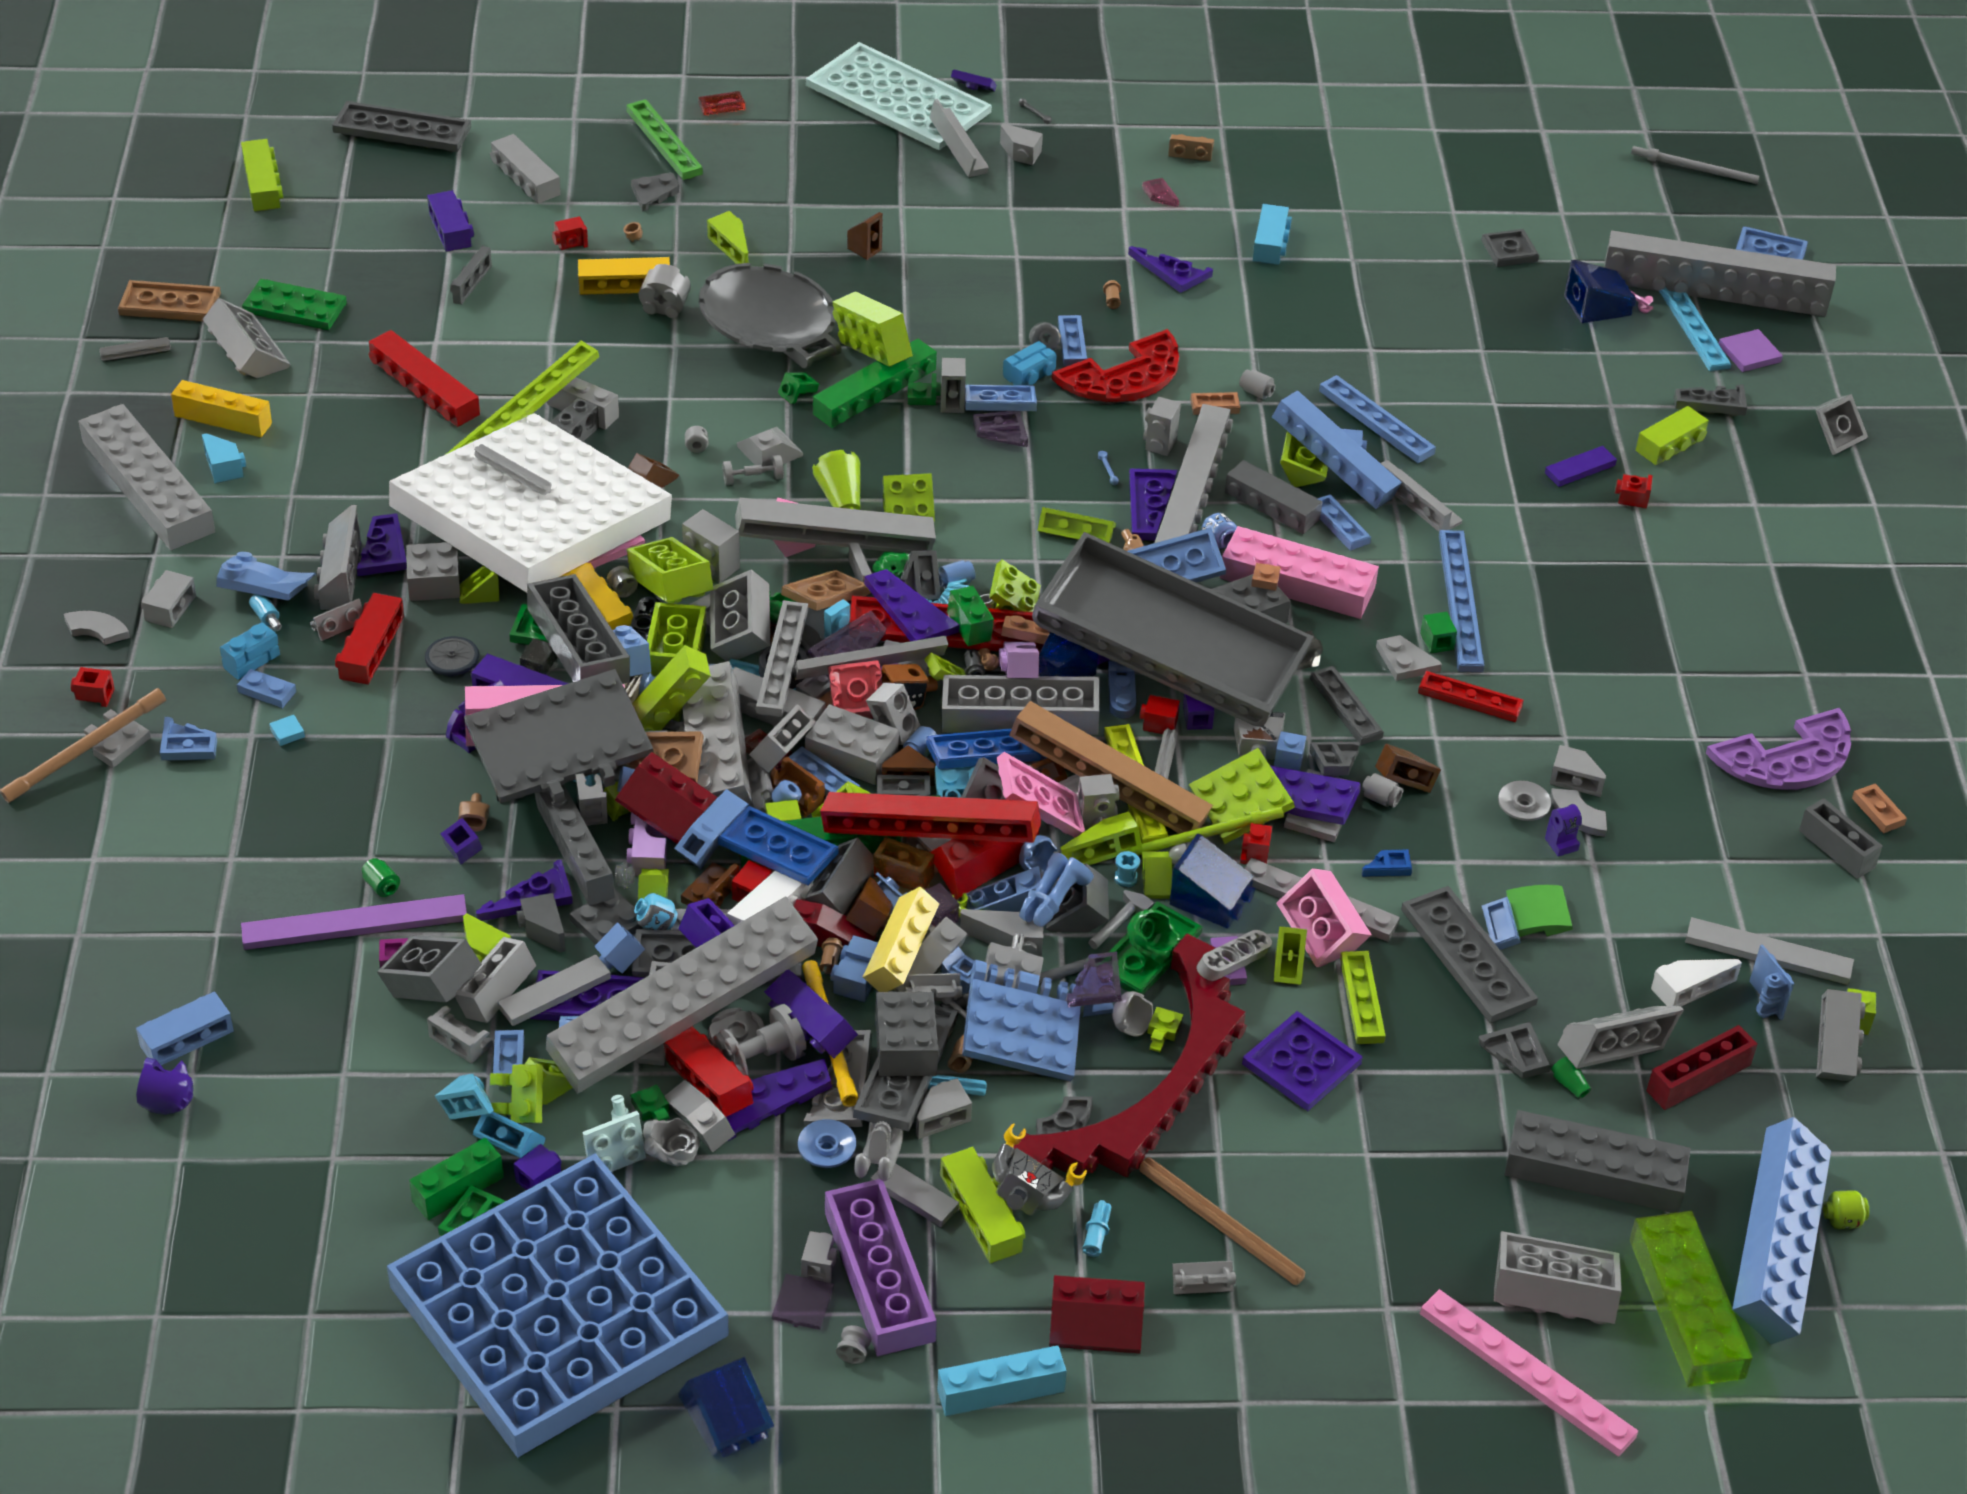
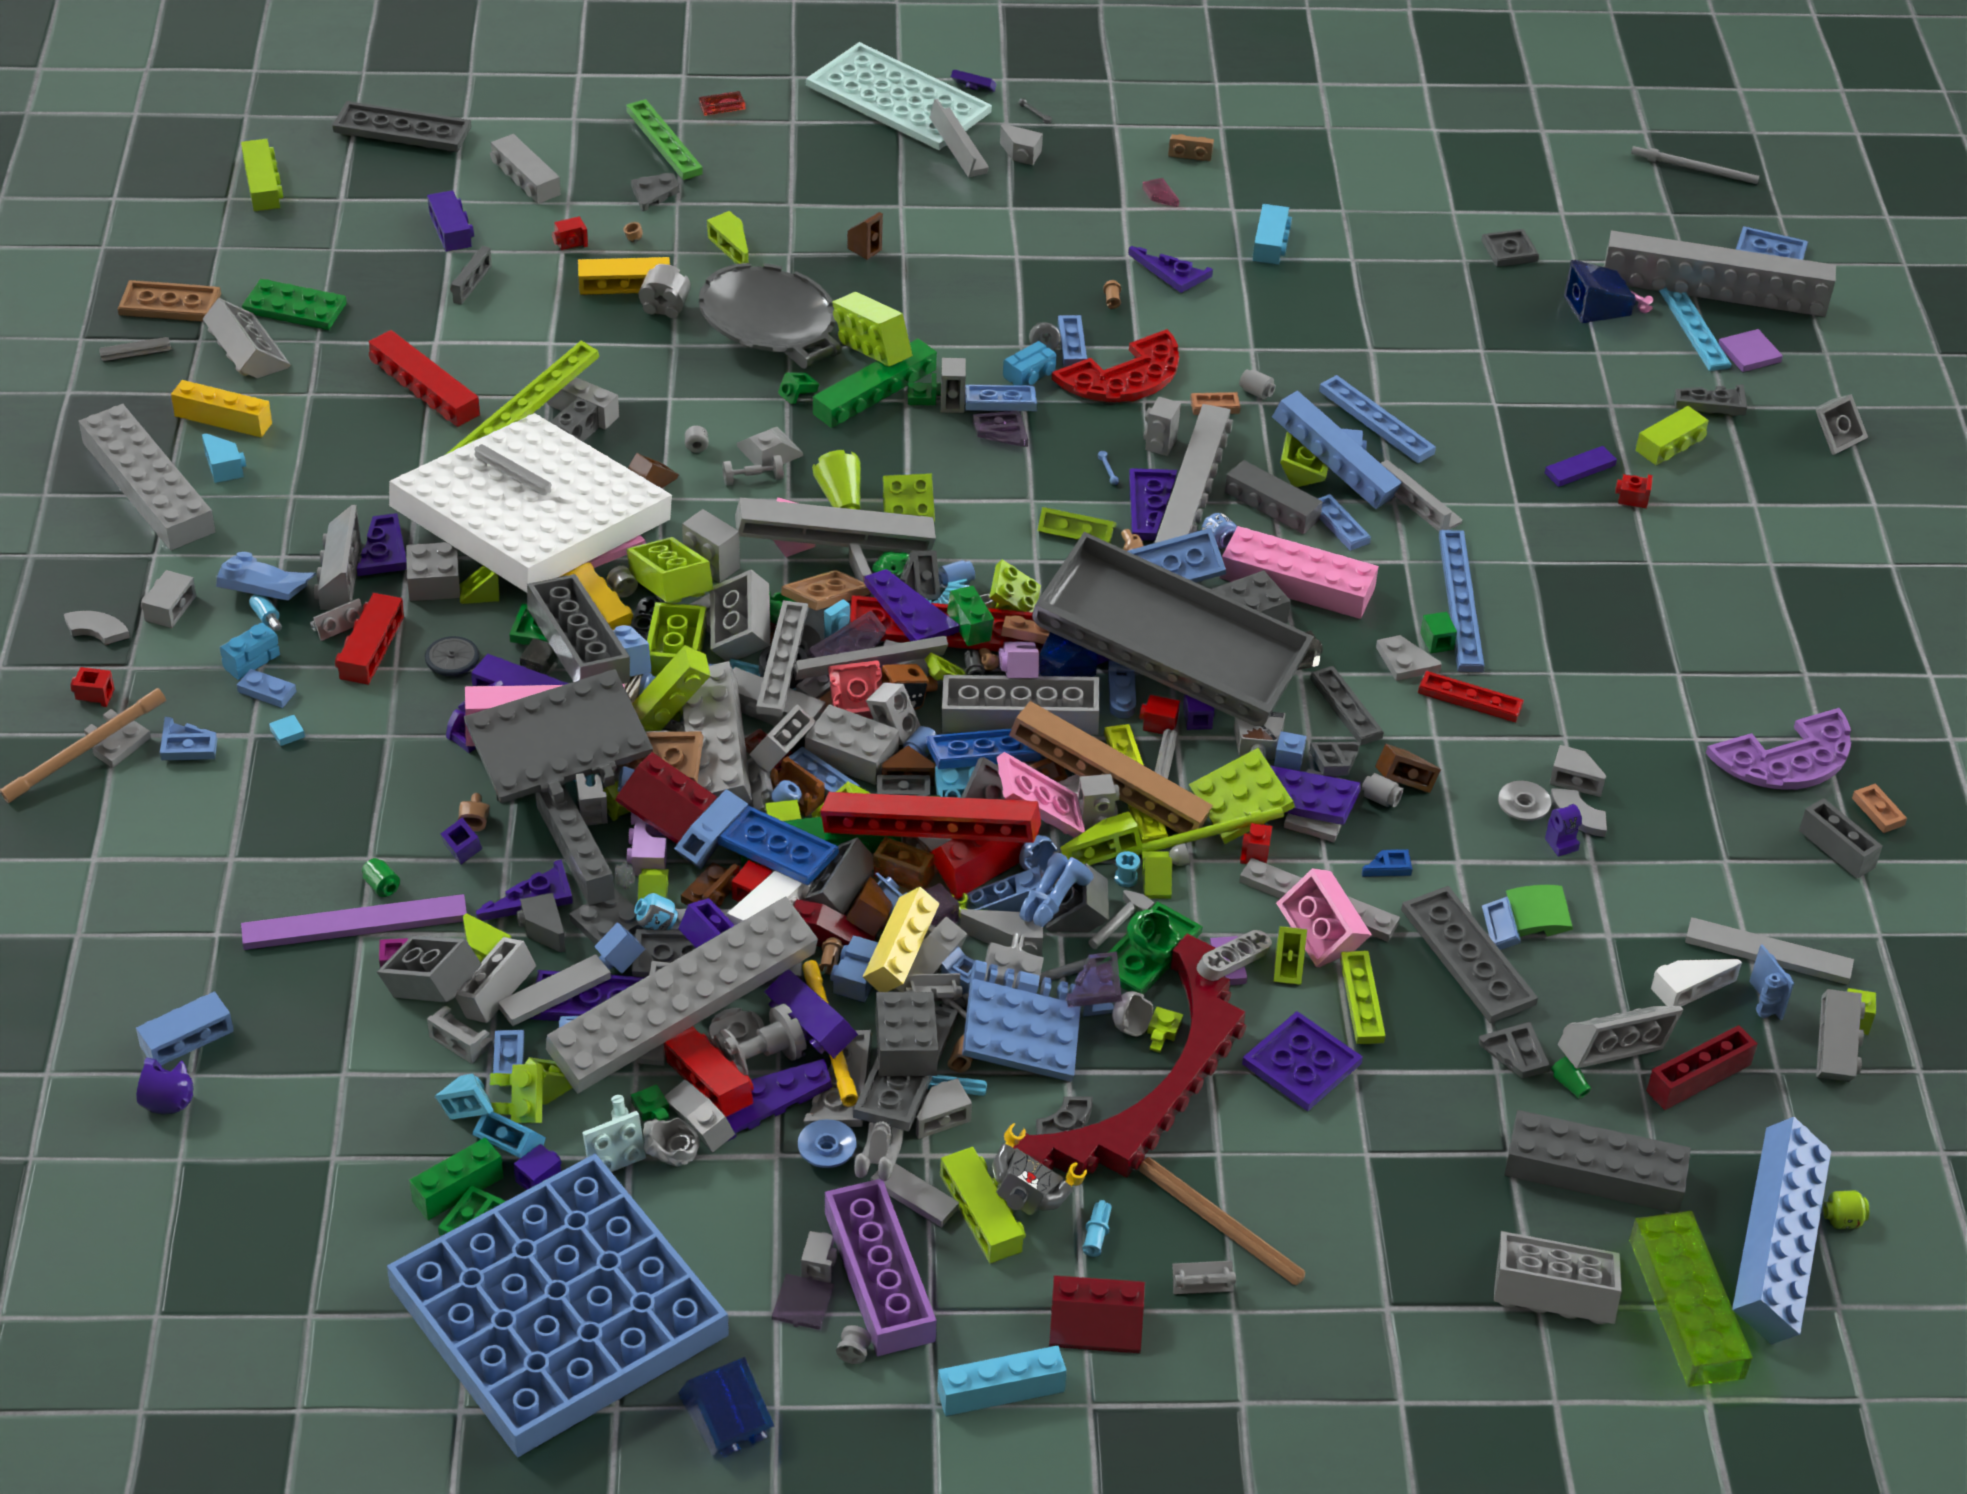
(1210, 883): clear blue slope -> none
(1266, 576): nougat plate -> none
(1529, 1373): bright pink plate -> none

